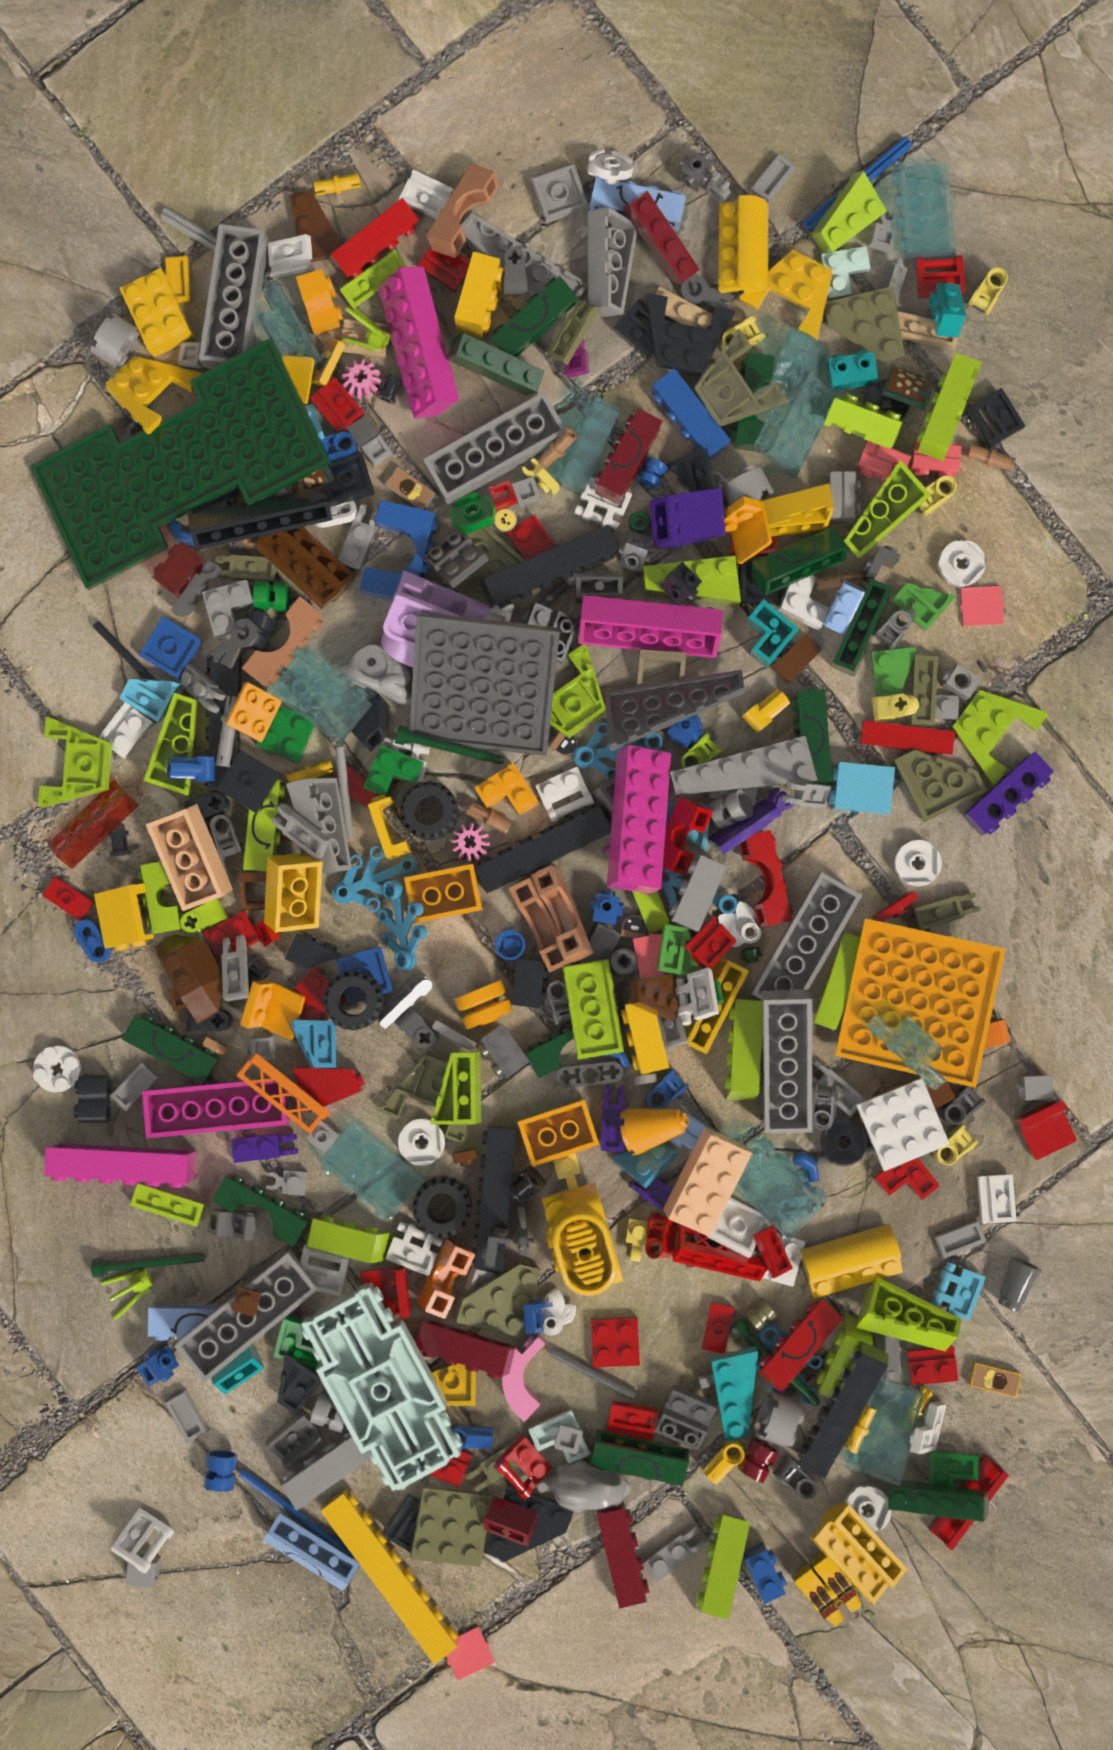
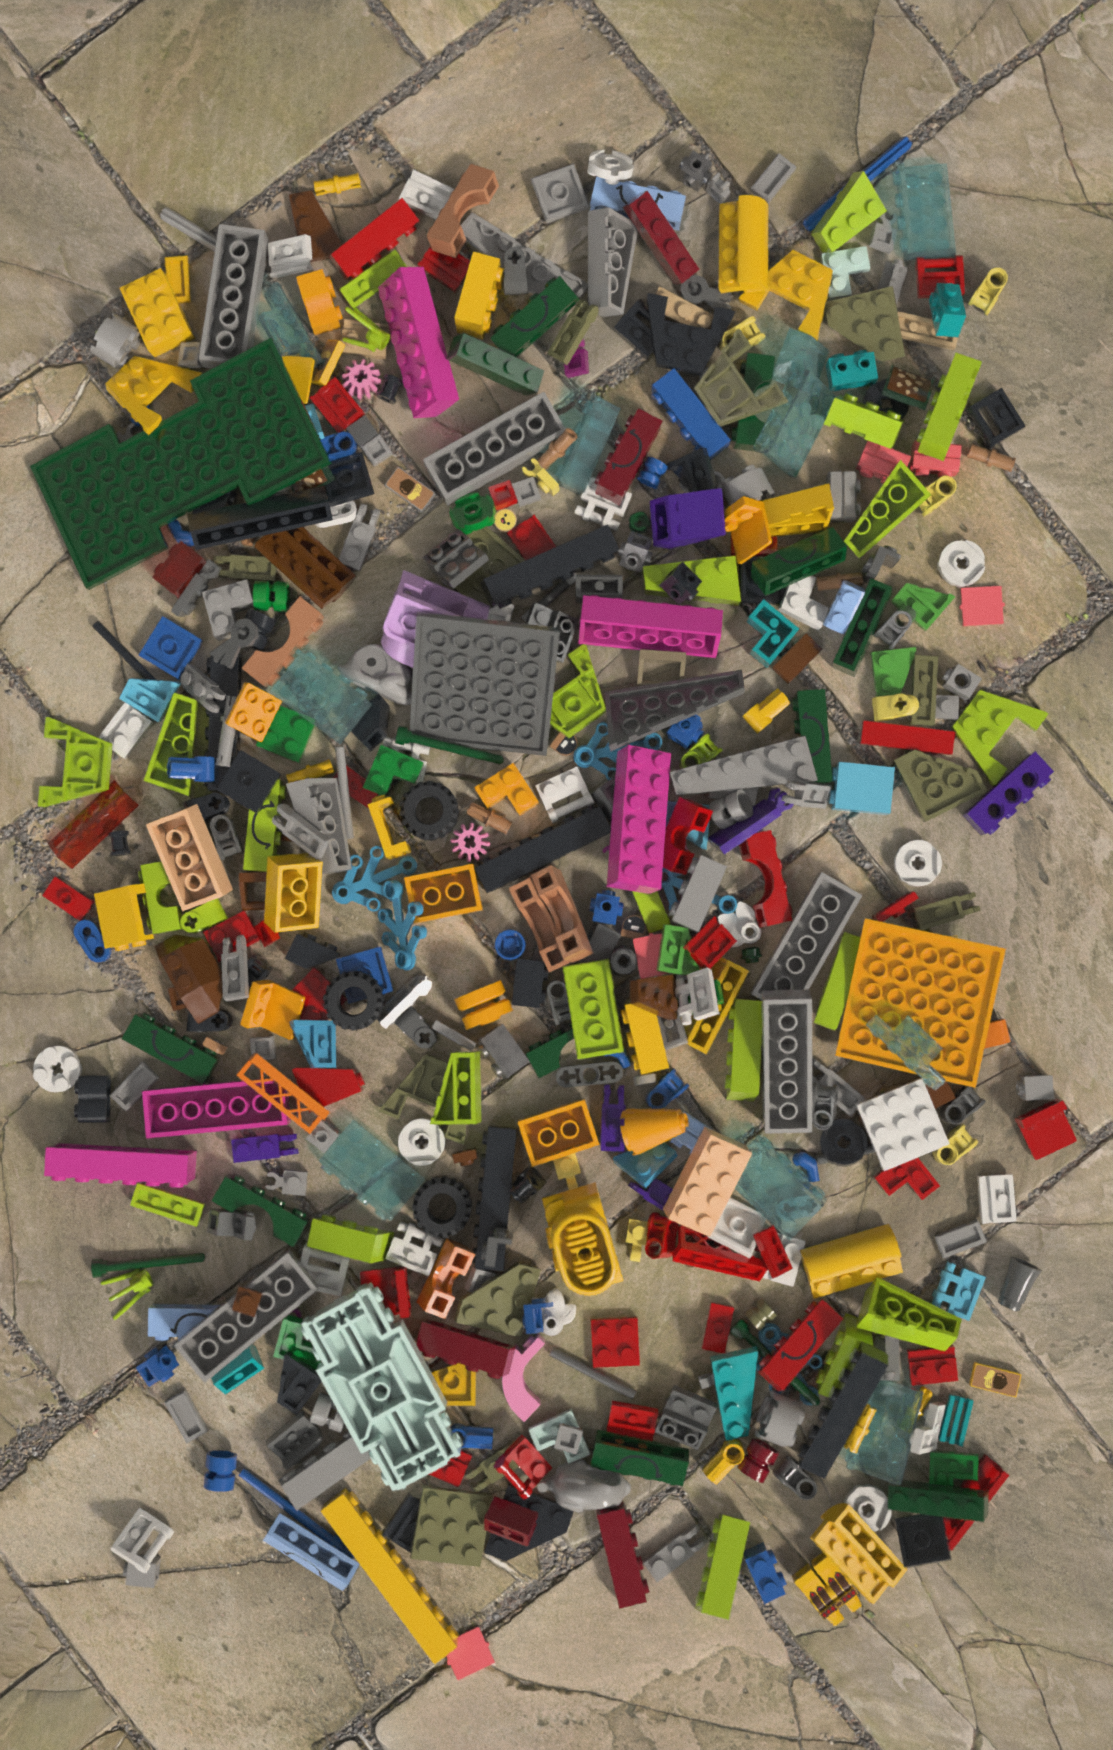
(414, 523): blue arch -> none
(523, 1235): dark grey piece -> none
(922, 1540): none -> black plate
(965, 1420): none -> teal tile

